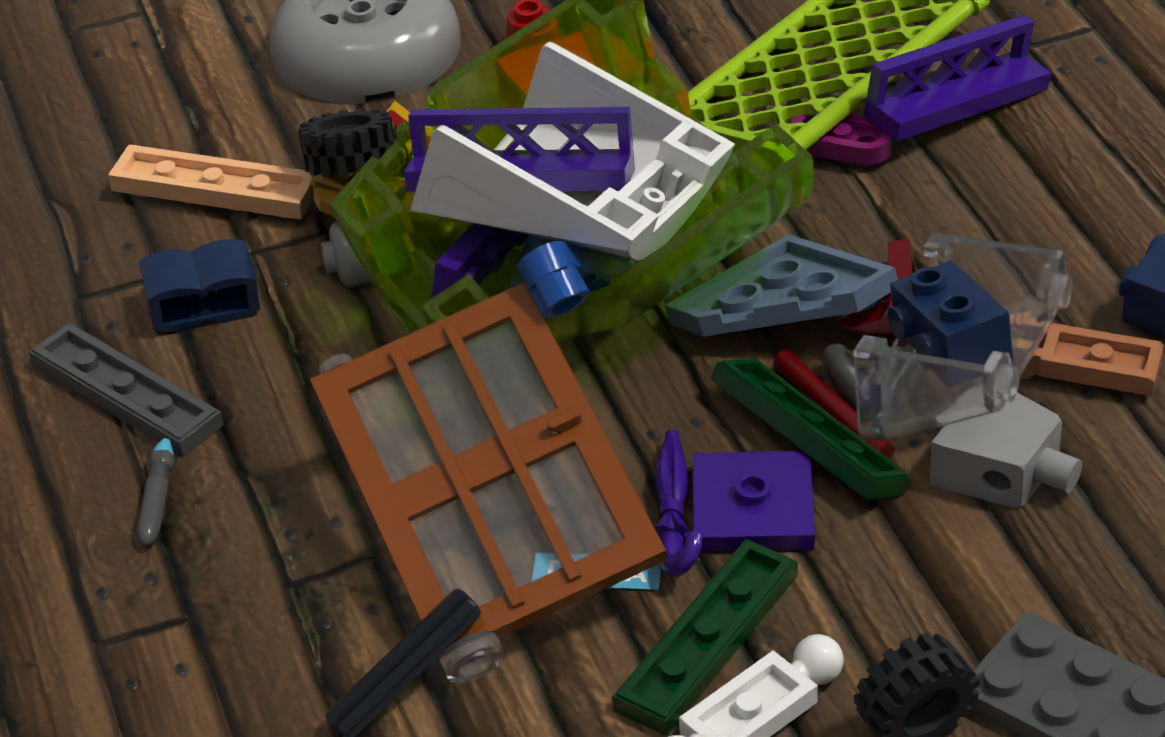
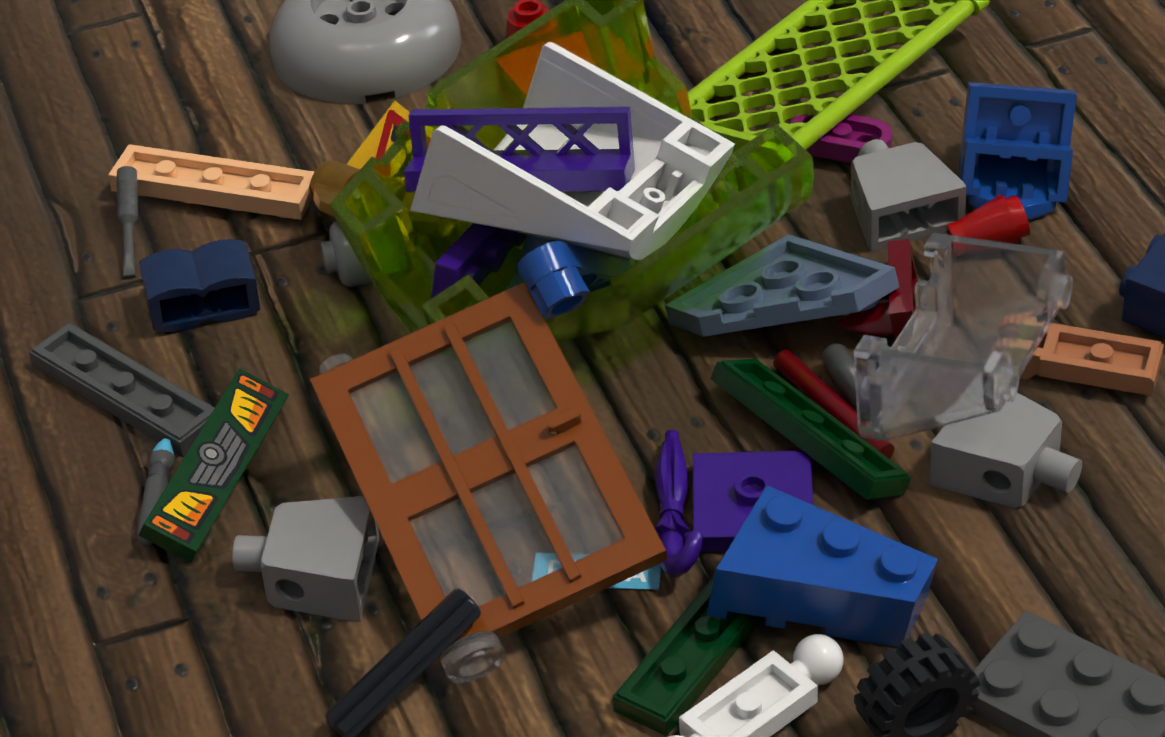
(127, 214): none -> dark grey piece
(213, 466): none -> tile
(314, 556): none -> light grey torso
(344, 141): black tyre -> none
(821, 572): none -> blue wedge
(903, 193): none -> light grey torso
(948, 315): dark blue brick -> none
(954, 91): dark purple fence -> none
(996, 220): none -> red cone
(1017, 145): none -> blue piece

